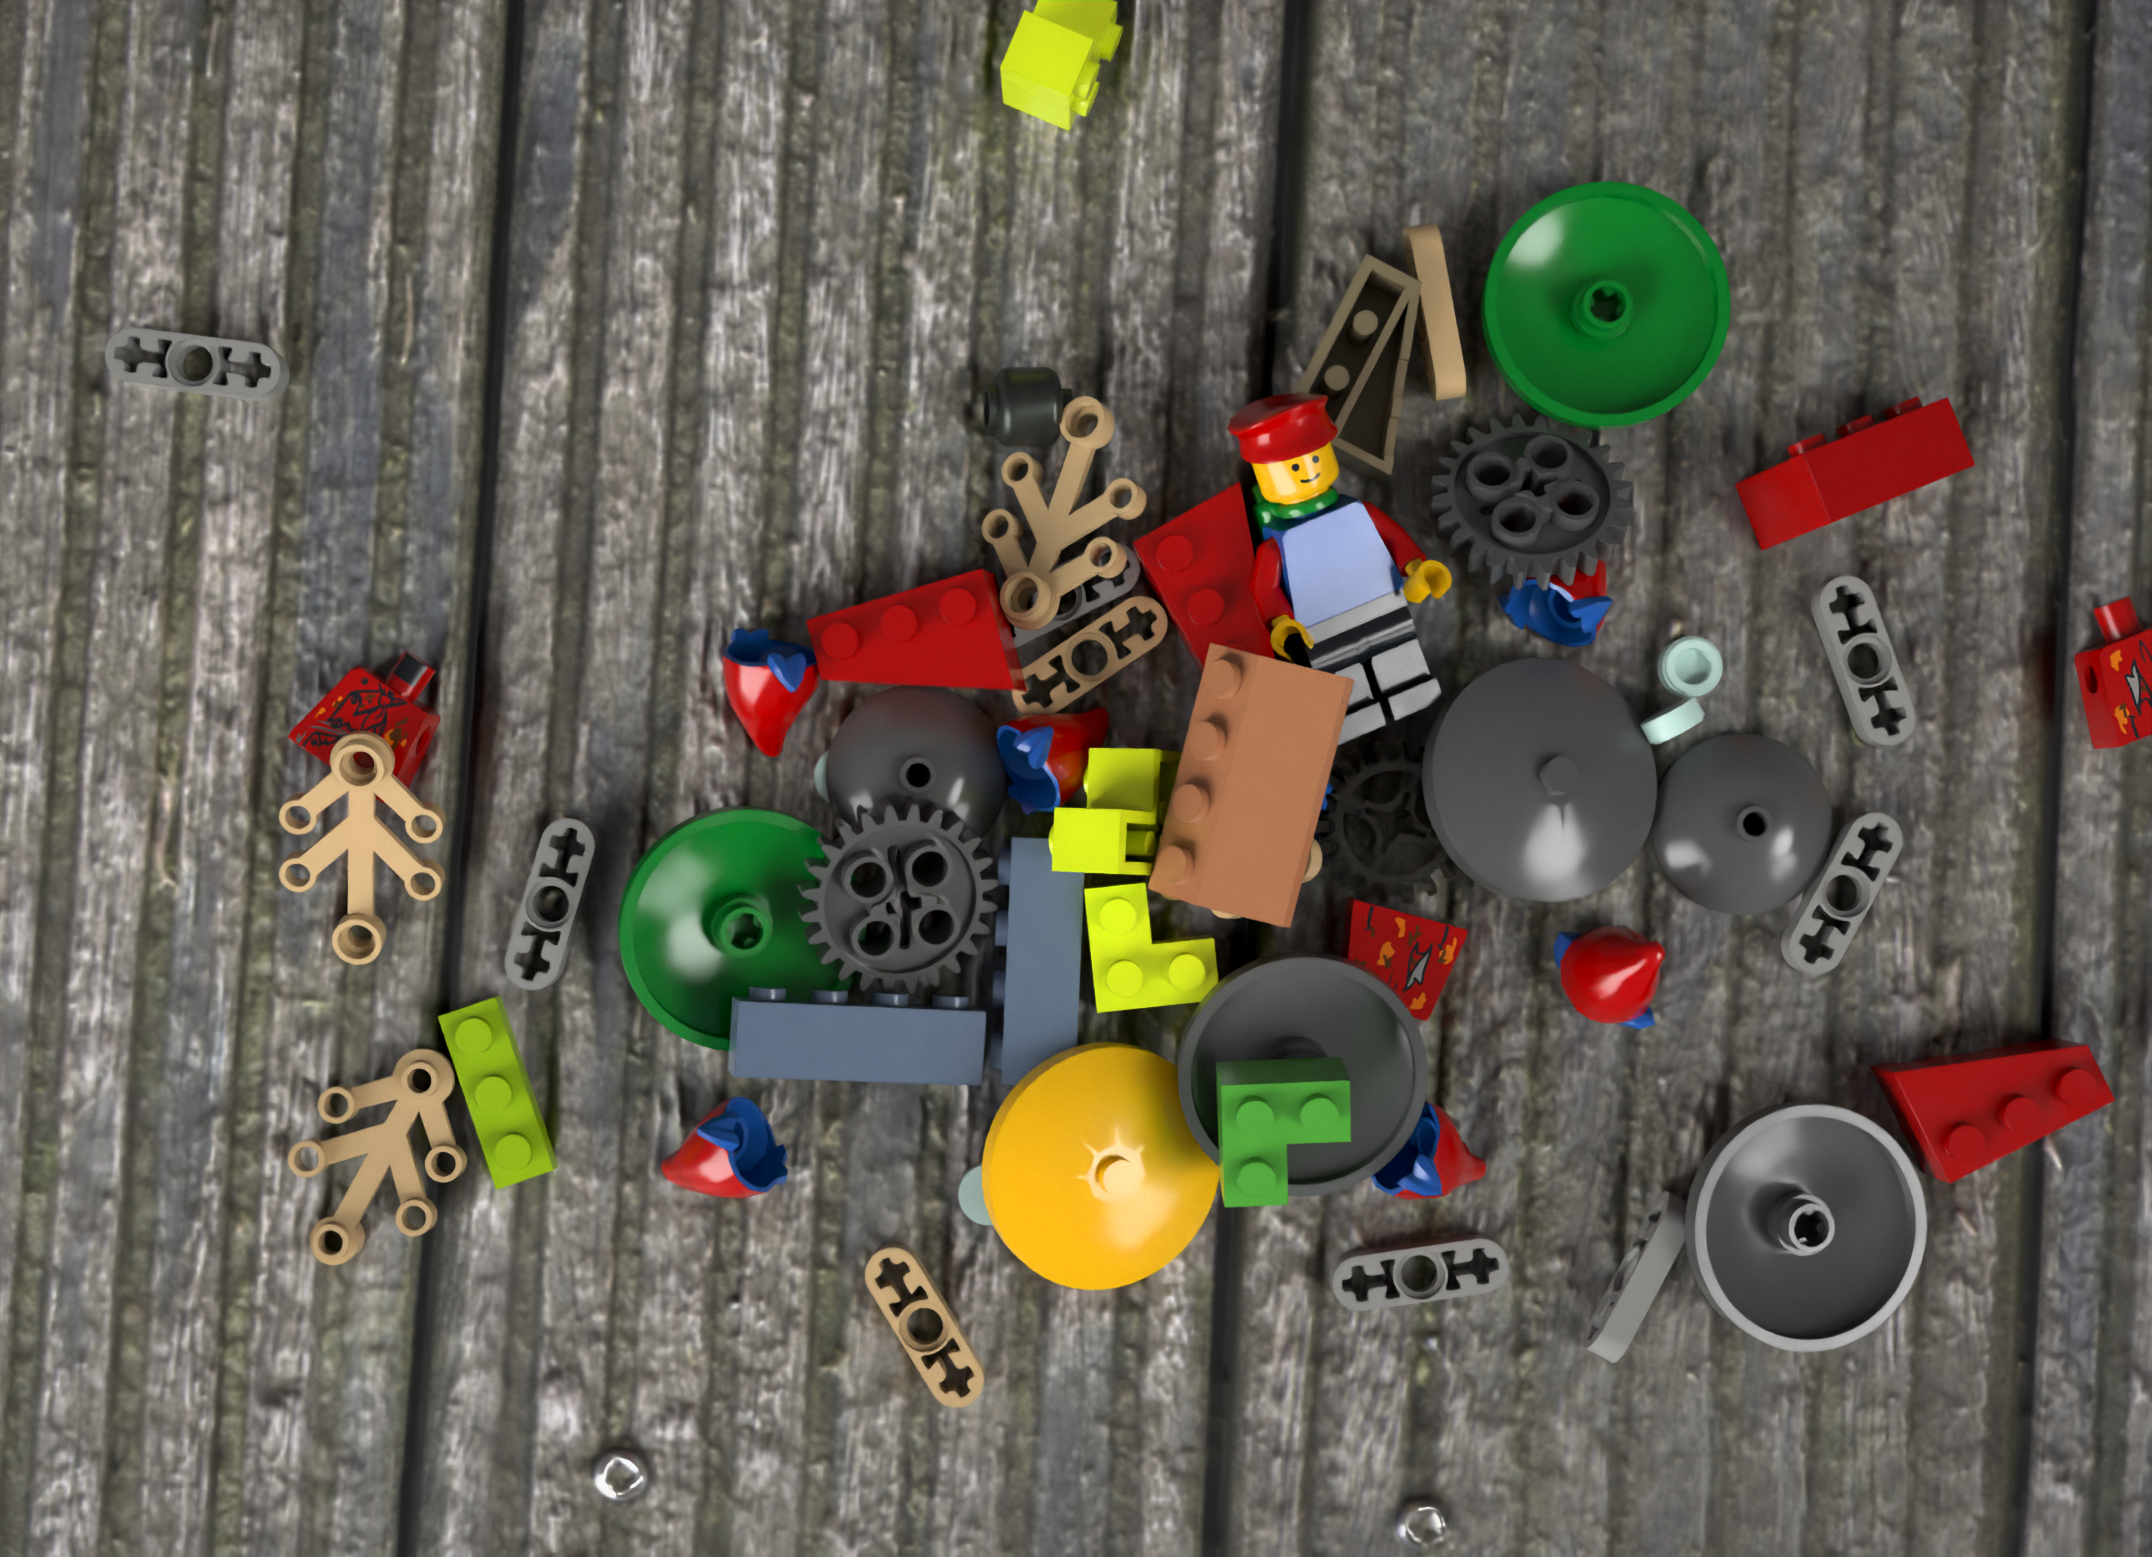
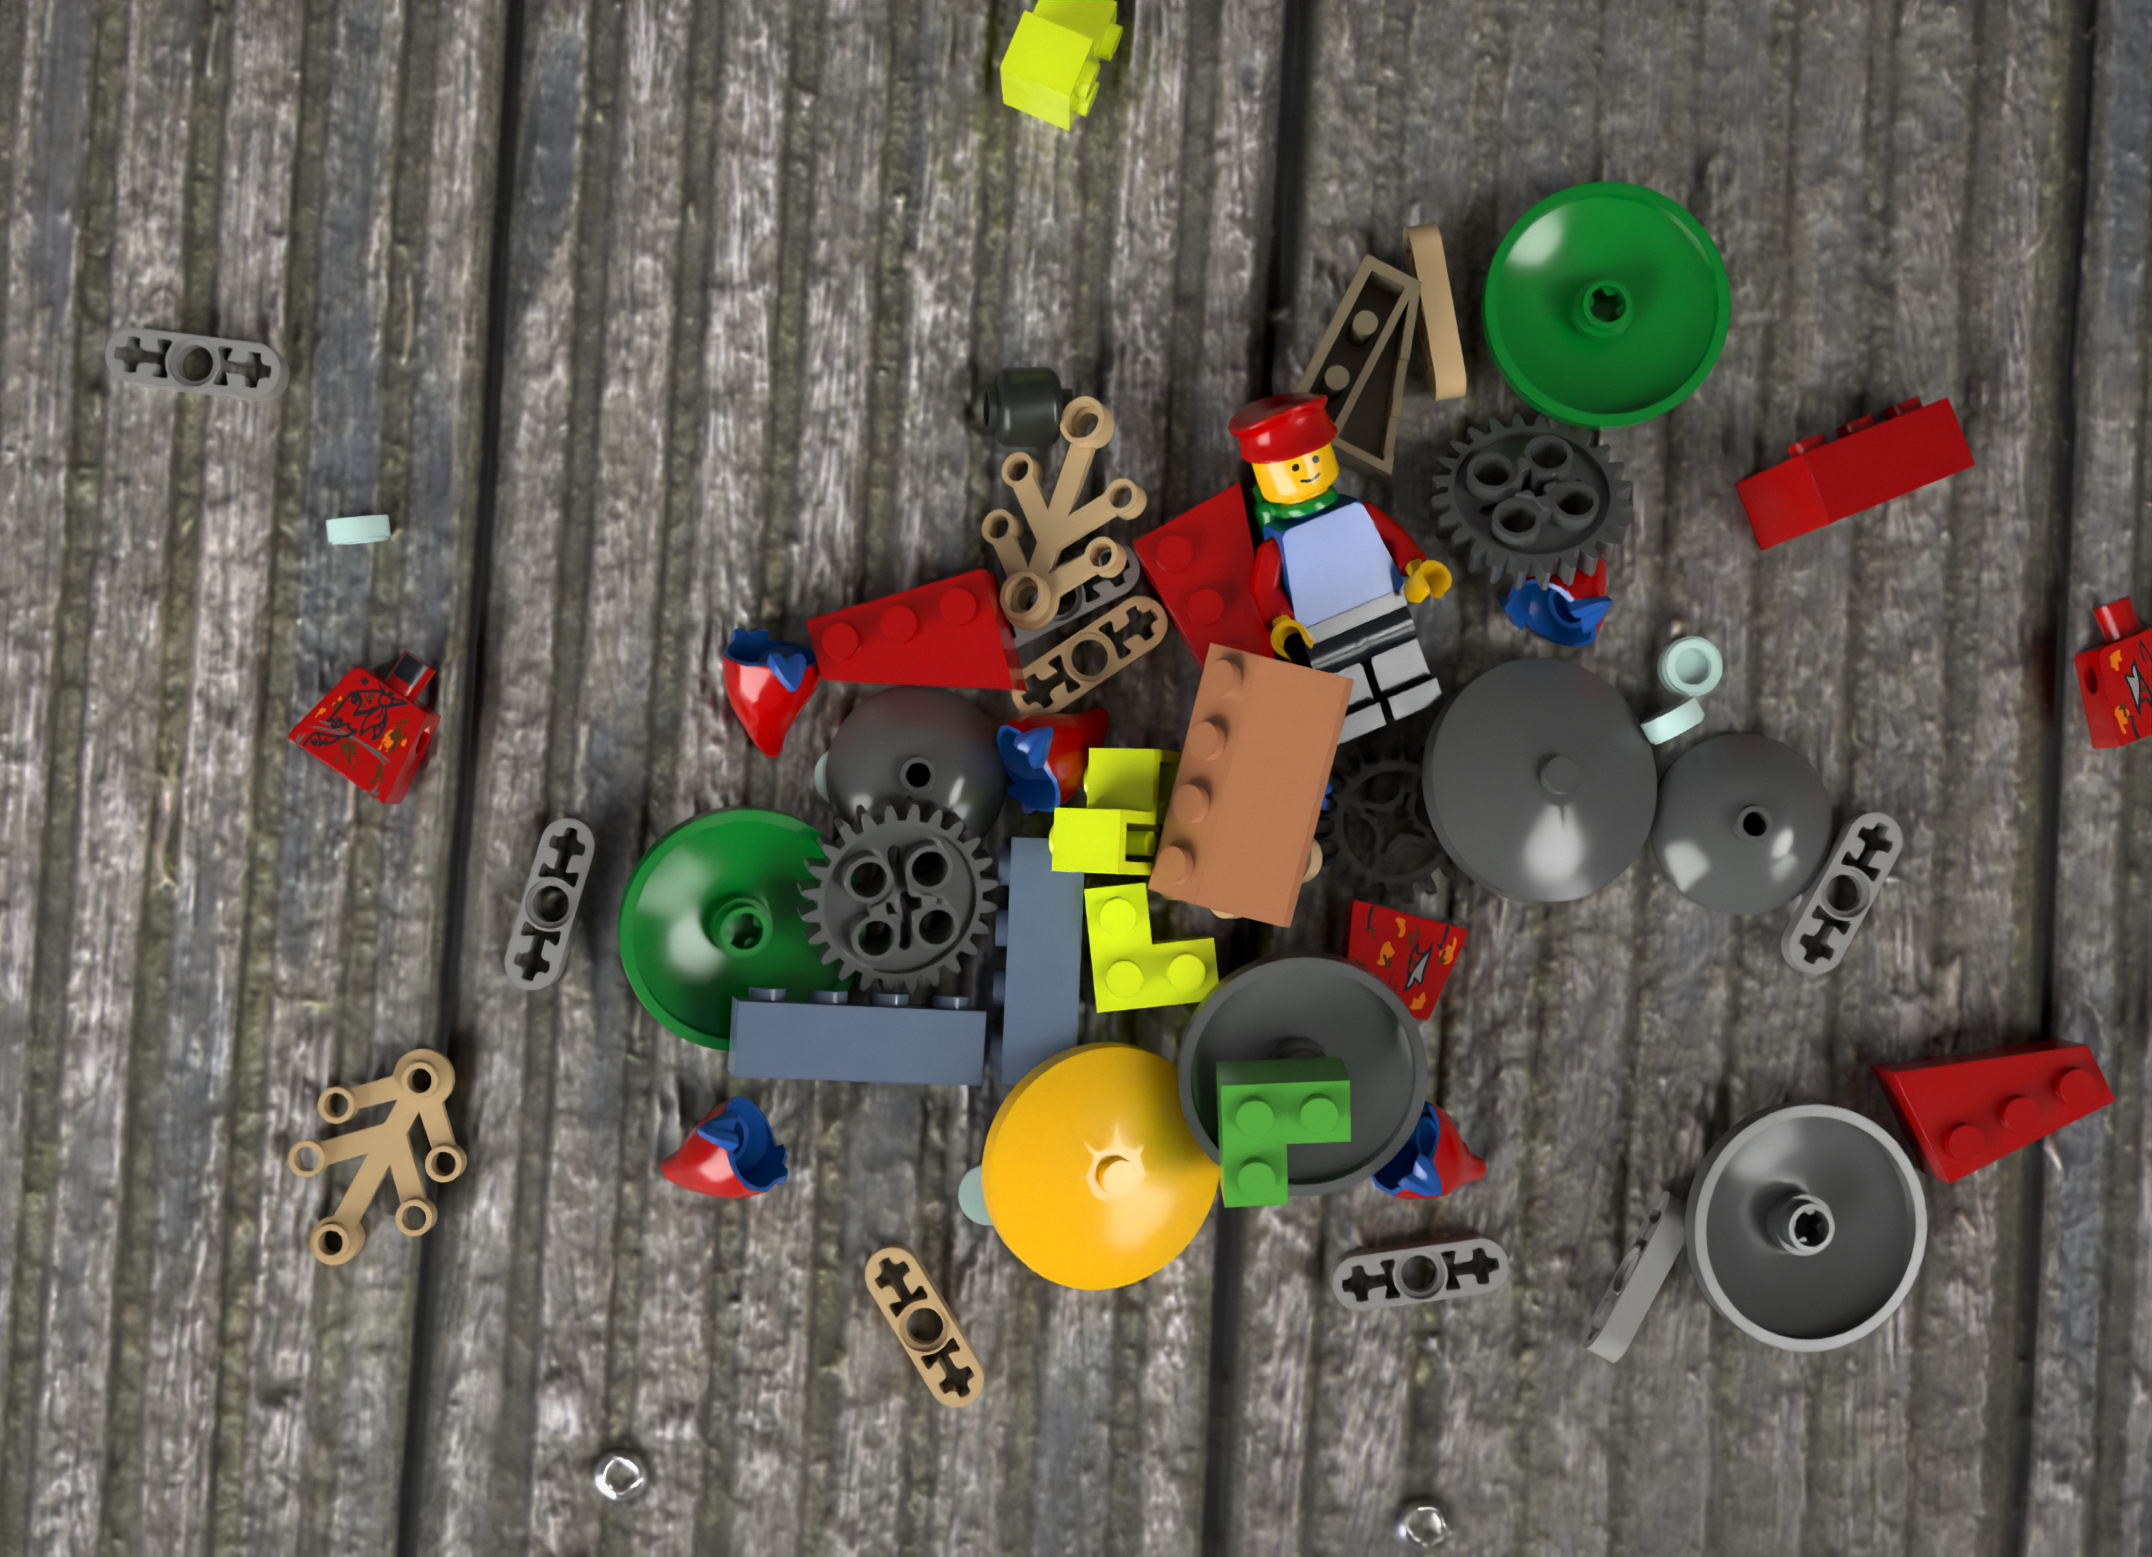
(358, 529): none -> light aqua tile
(363, 837): tan plant -> none
(498, 1092): lime plate -> none
(1610, 974): red hat -> none
(1888, 670): light grey beam -> none

